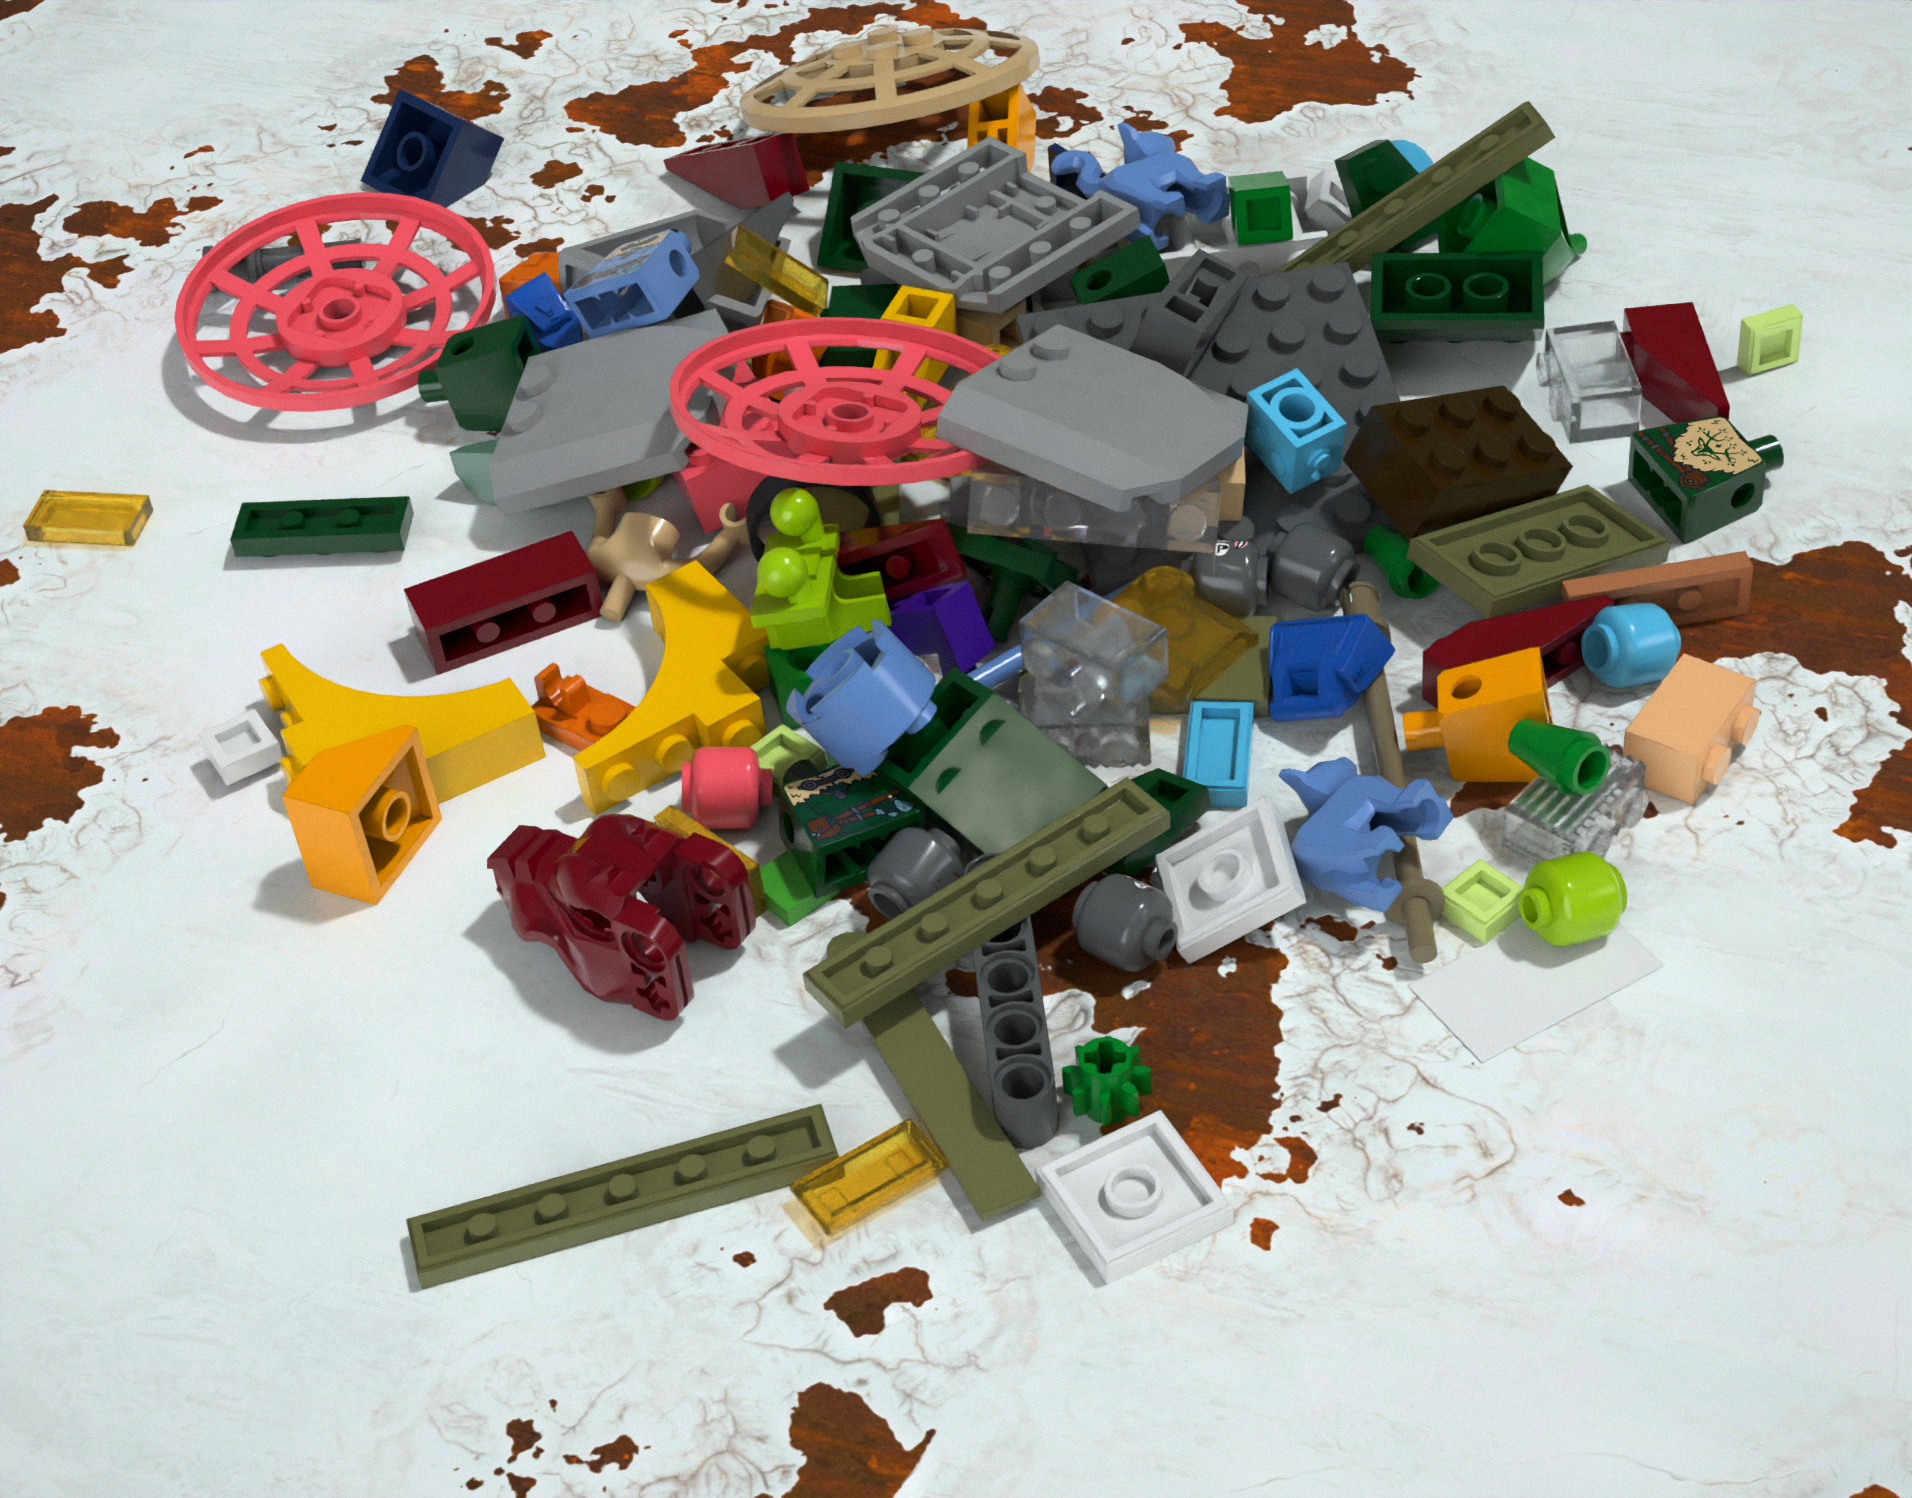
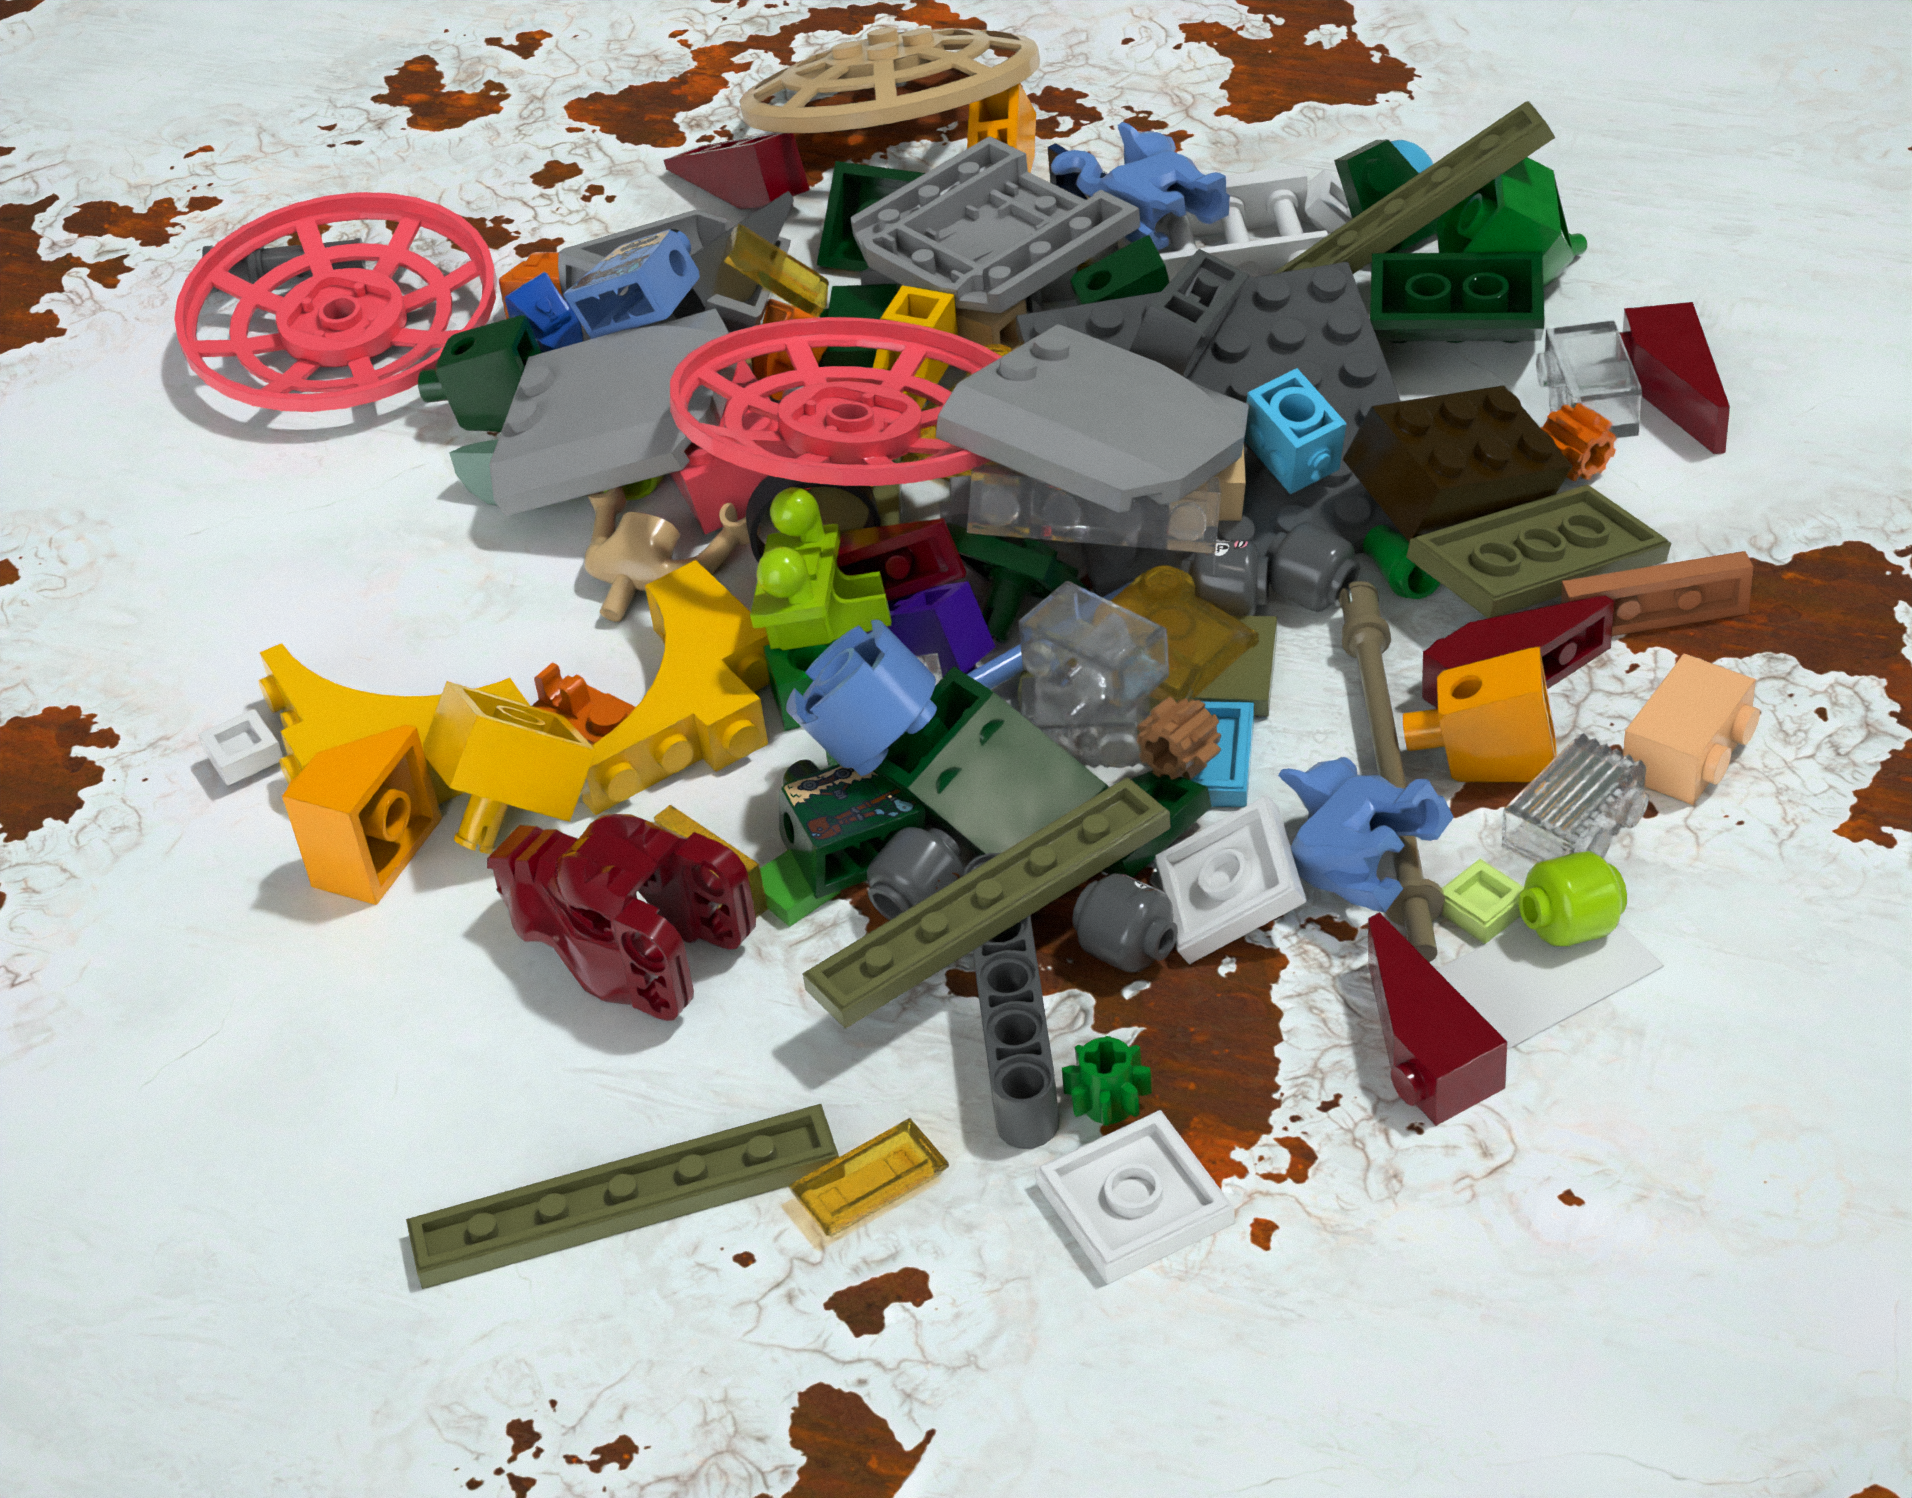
(88, 518): clear yellow tile -> none
(322, 526): dark green plate -> none
(430, 153): dark blue slope -> none
(504, 602): dark red brick -> none
(504, 758): none -> yellow brick
(725, 787): coral head -> none
(782, 749): yellowish green tile -> none
(946, 1102): olive piece -> none
(1178, 738): none -> medium nougat gear
(1260, 207): green brick -> none
(1323, 665): blue piece -> none
(1434, 1039): none -> dark red slope
(1563, 756): green cone -> none
(1582, 439): none -> orange gear
(1631, 645): medium azure head -> none
(1701, 473): dark green torso -> none
(1769, 339): yellowish green tile -> none

